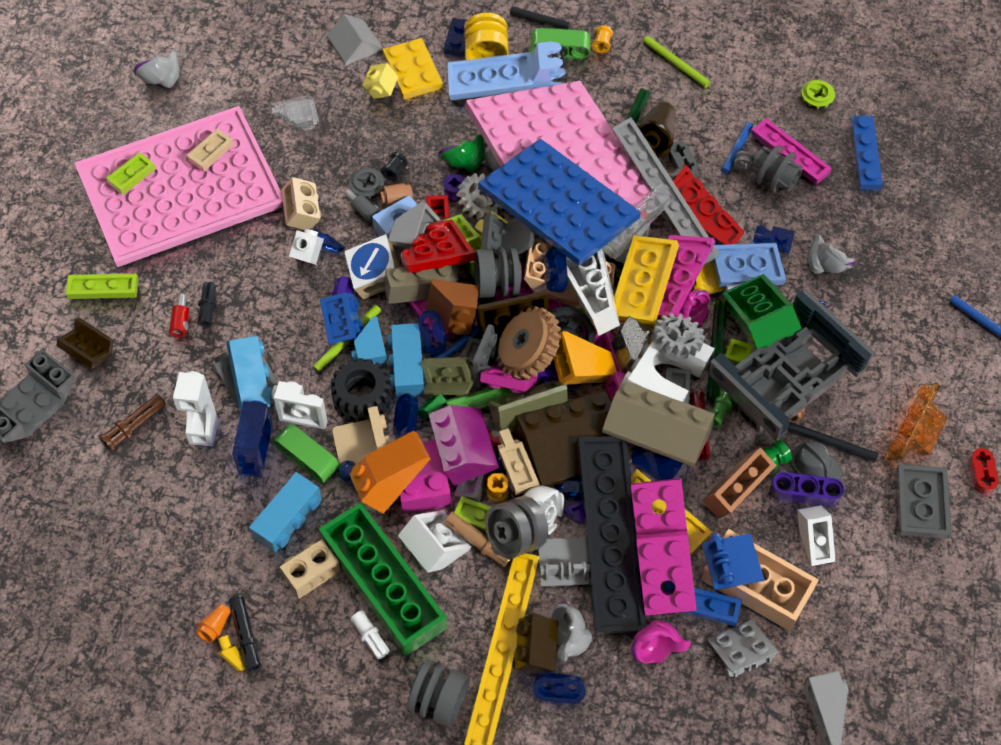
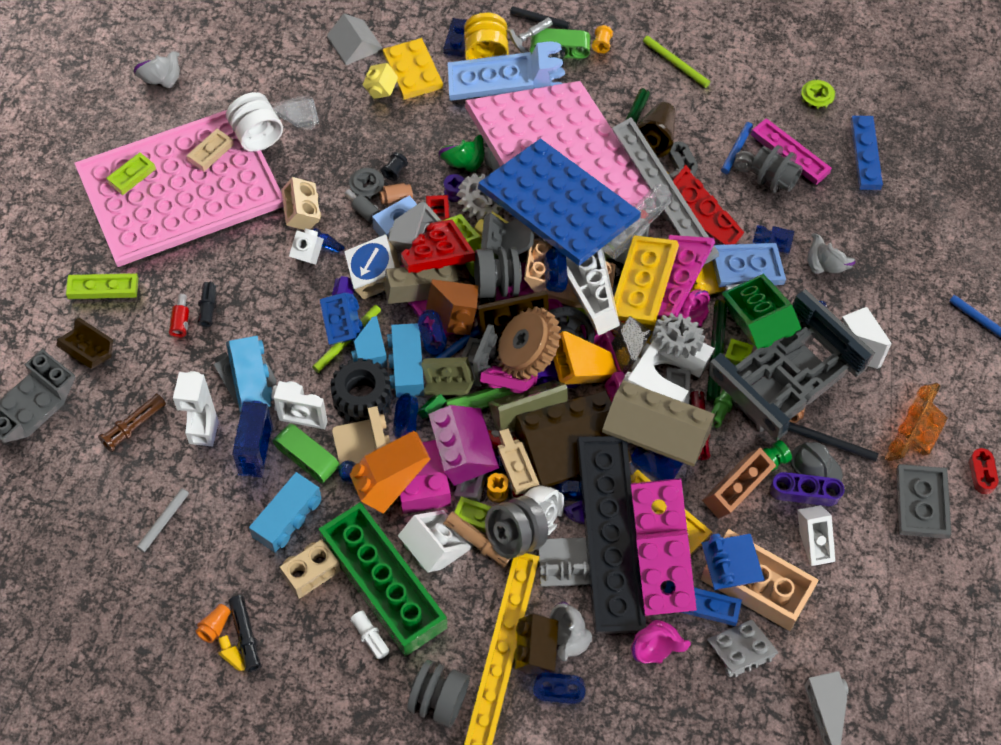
(162, 520): none -> light grey bar
(254, 121): none -> white wheel
(517, 41): none -> light grey piece
(869, 331): none -> white slope

